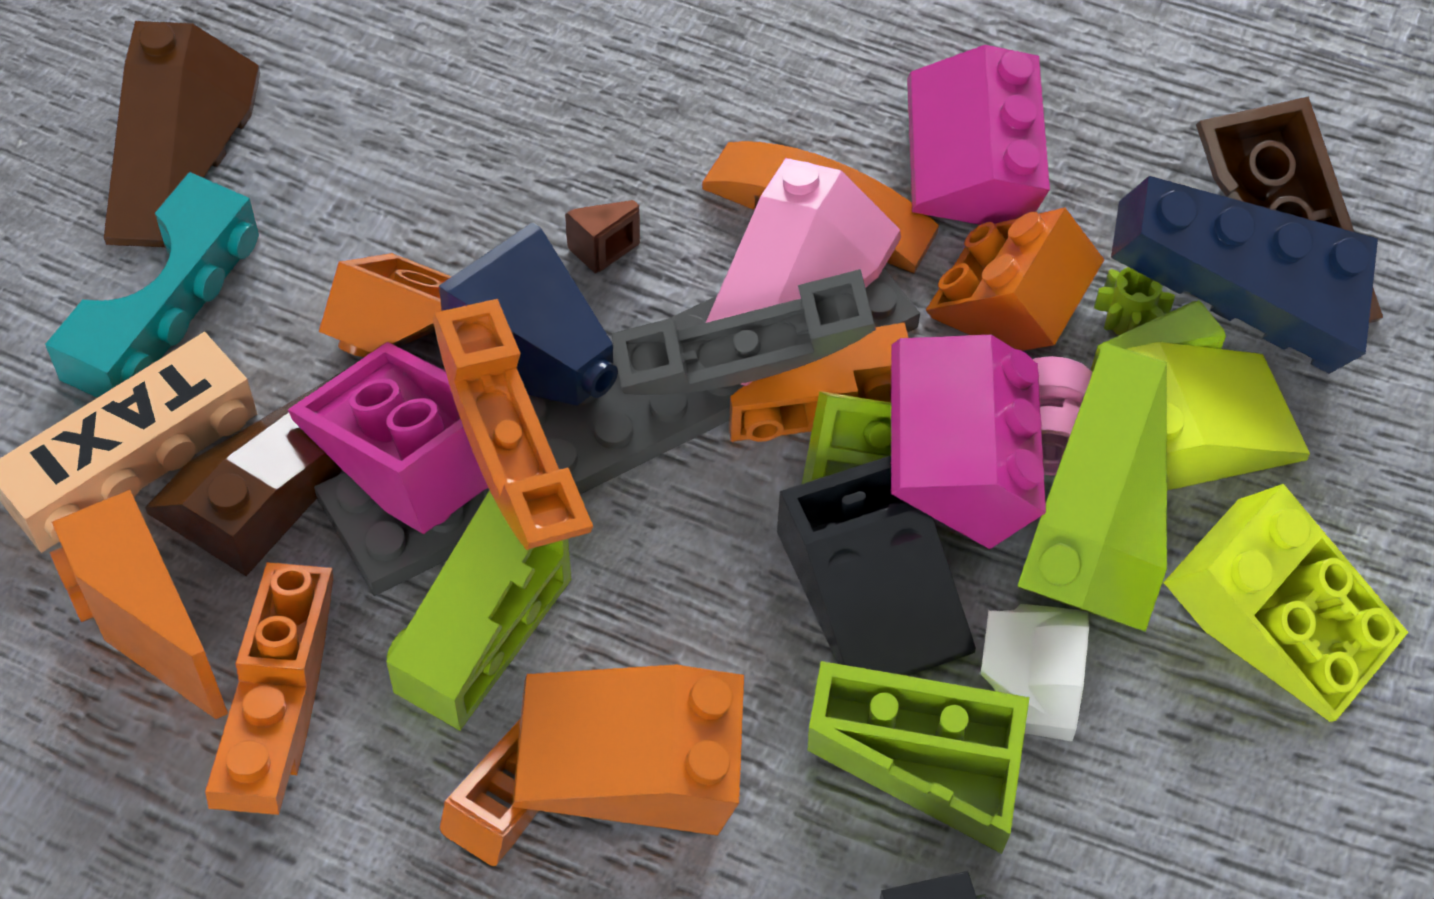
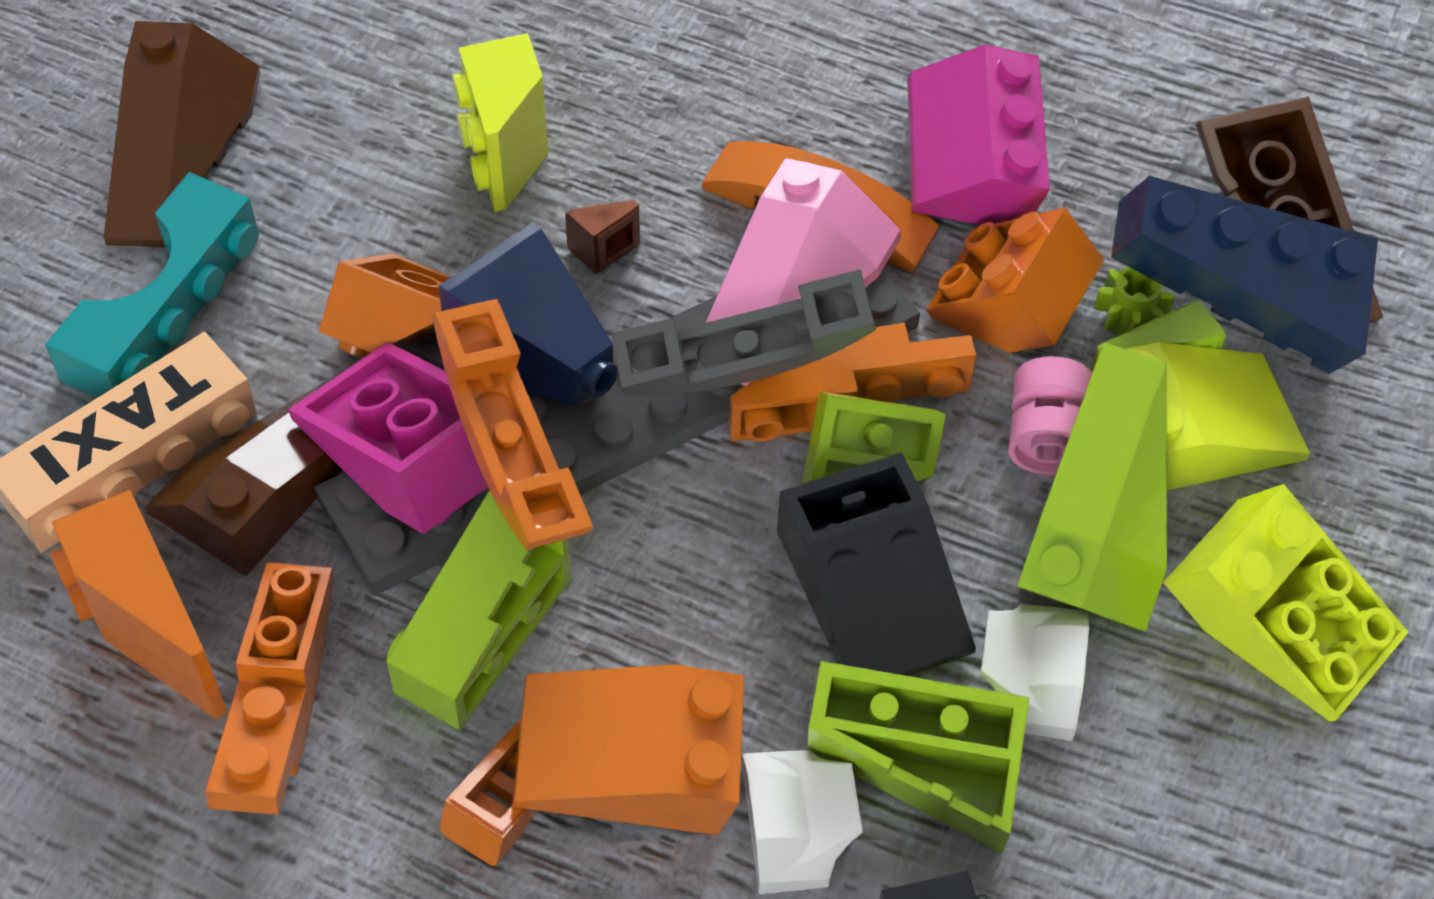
(503, 115): none -> neon yellow slope
(799, 817): none -> white slope
(967, 434): dark pink slope -> none

